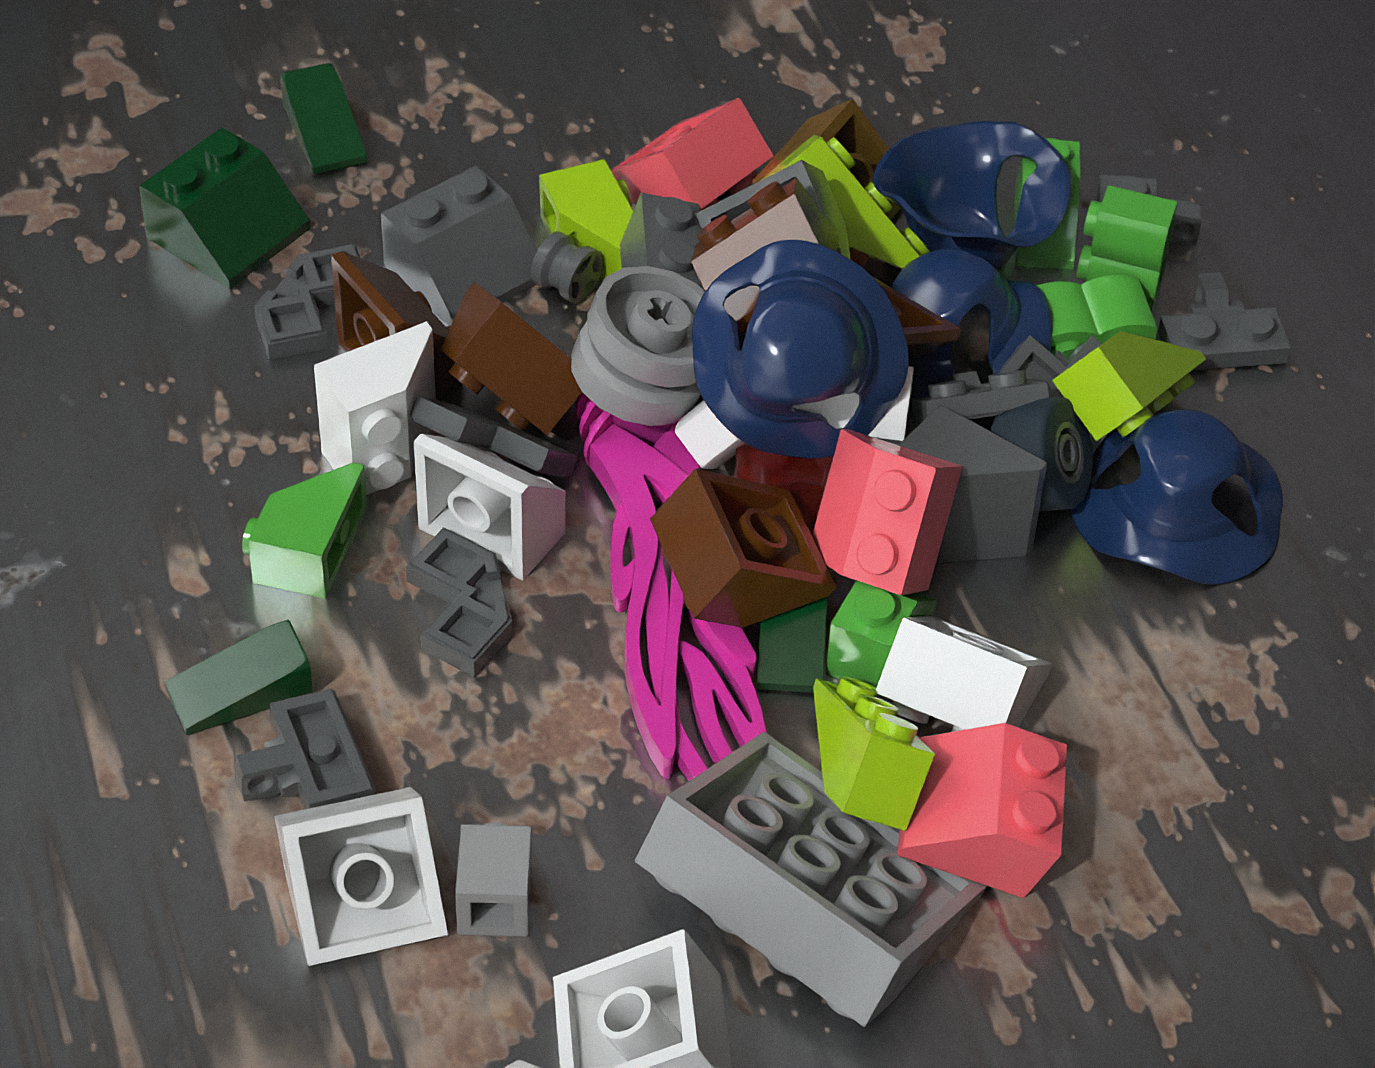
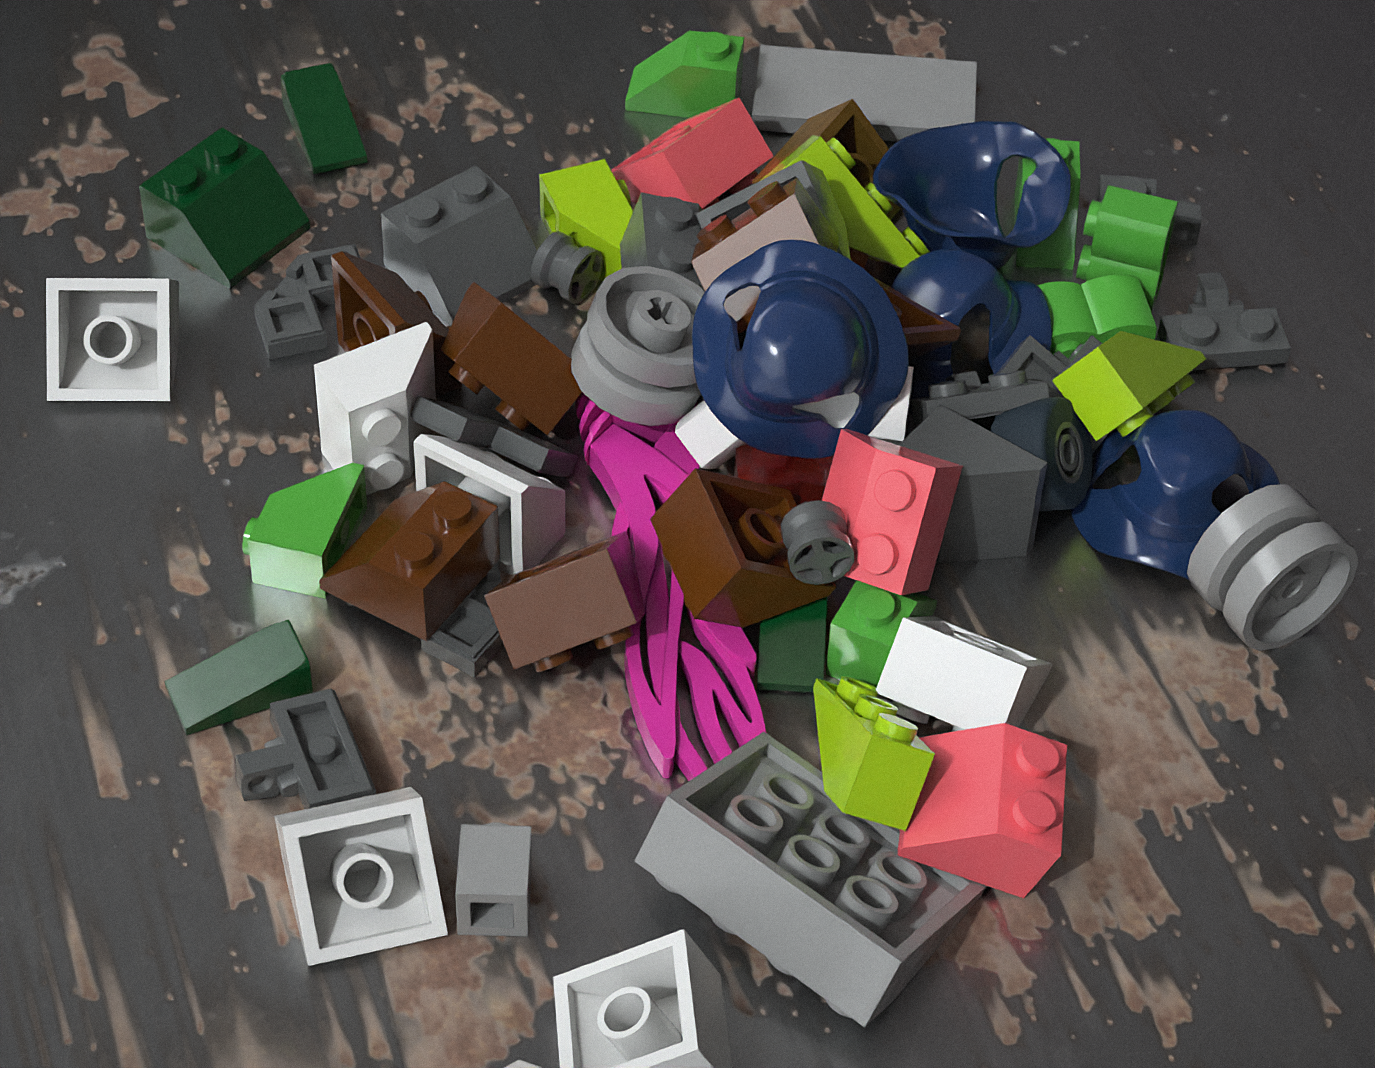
(111, 338): none -> white slope
(419, 558): none -> reddish brown slope
(568, 603): none -> reddish brown slope
(688, 75): none -> bright green slope
(817, 542): none -> dark grey wheel
(891, 90): none -> light grey tile
(1272, 566): none -> light grey wheel

